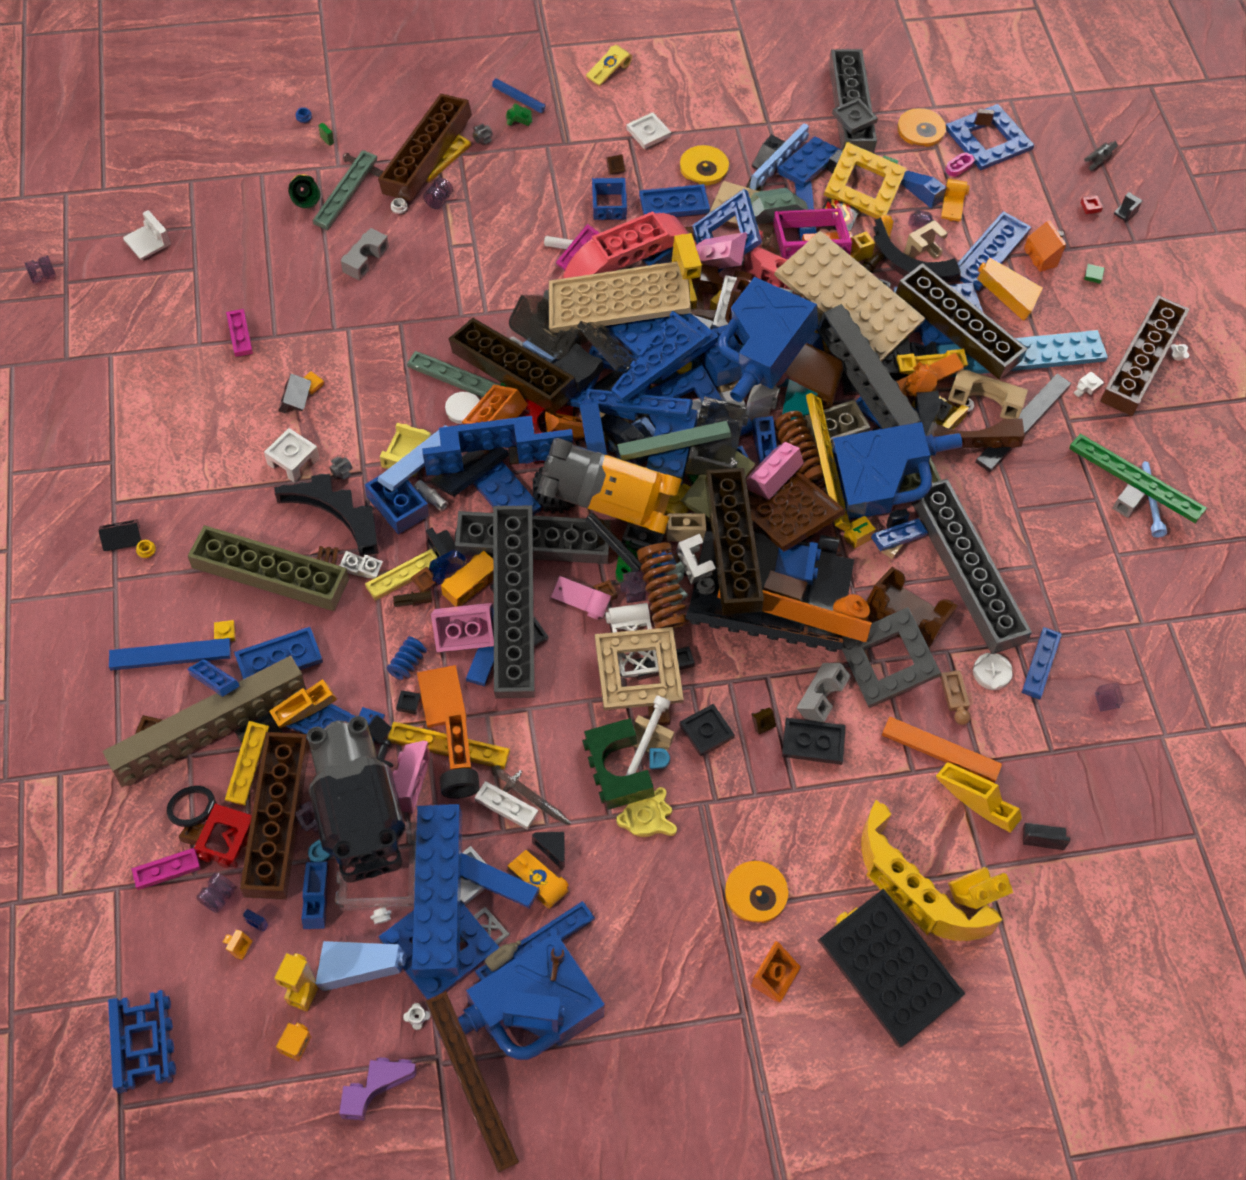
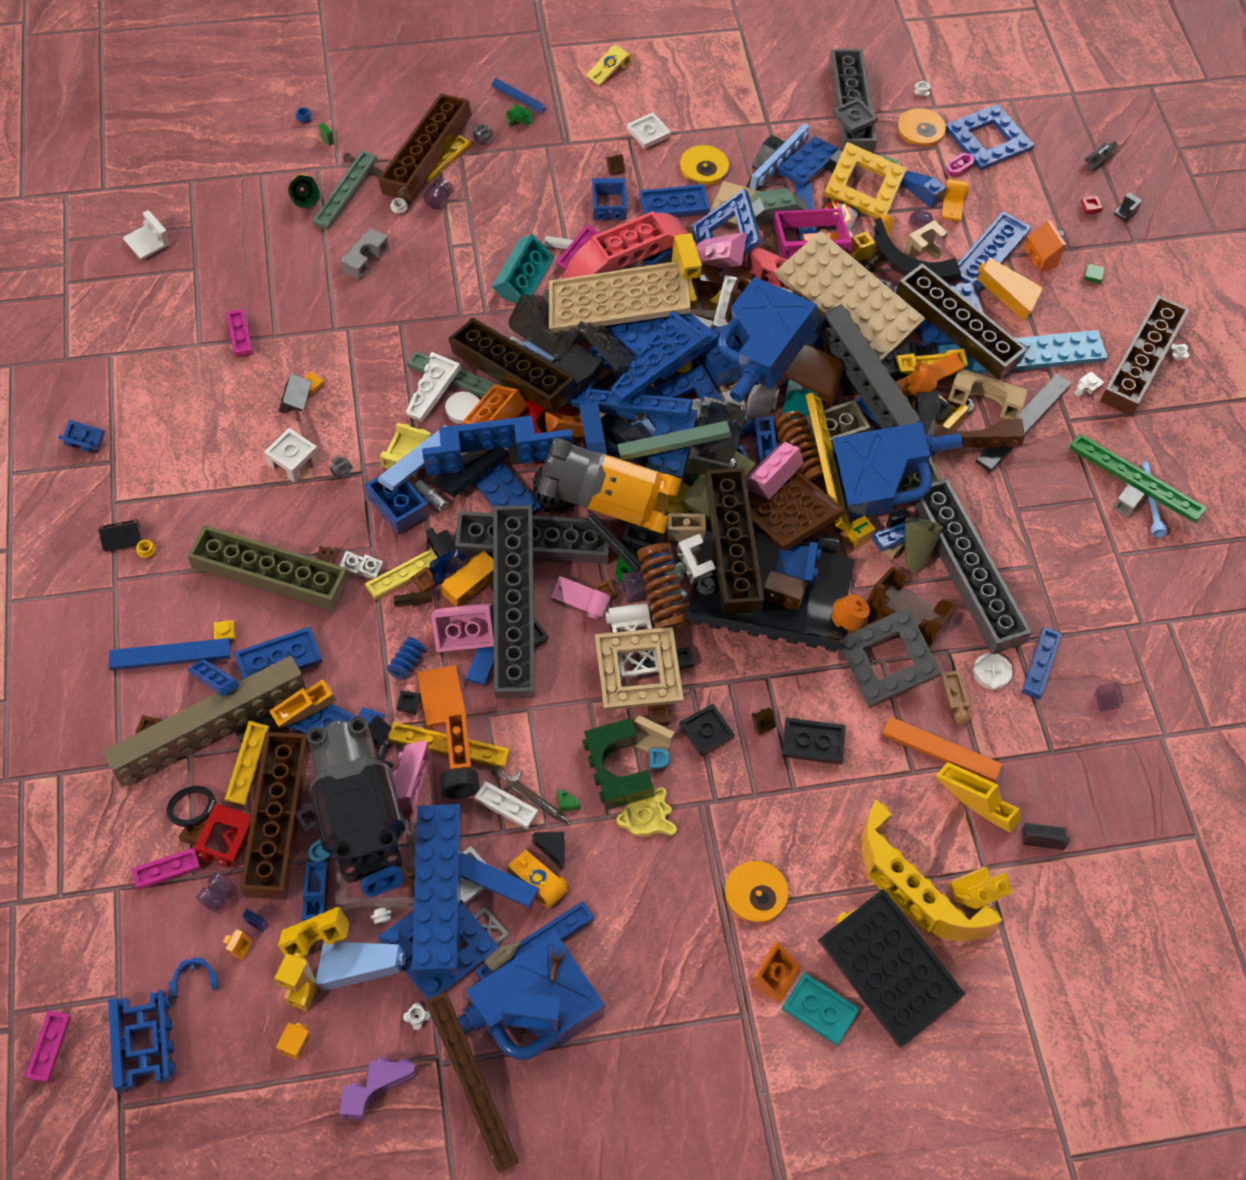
(46, 267): clear purple wheel -> none
(48, 1047): none -> dark pink plate
(83, 435): none -> blue bracket
(173, 985): none -> blue piece
(329, 926): none -> yellow arch
(339, 503): black arch -> none
(382, 881): none -> blue plate
(410, 879): none -> reddish brown hand
(435, 381): none -> white wing
(523, 269): none -> teal slope
(567, 801): none -> green tile
(660, 706): white piece -> none
(815, 616): orange tile -> none
(820, 1009): none -> teal tile
(829, 678): light grey arch -> none
(920, 542): none -> olive cone
(922, 88): none -> white plate
(984, 117): reddish brown tile -> none

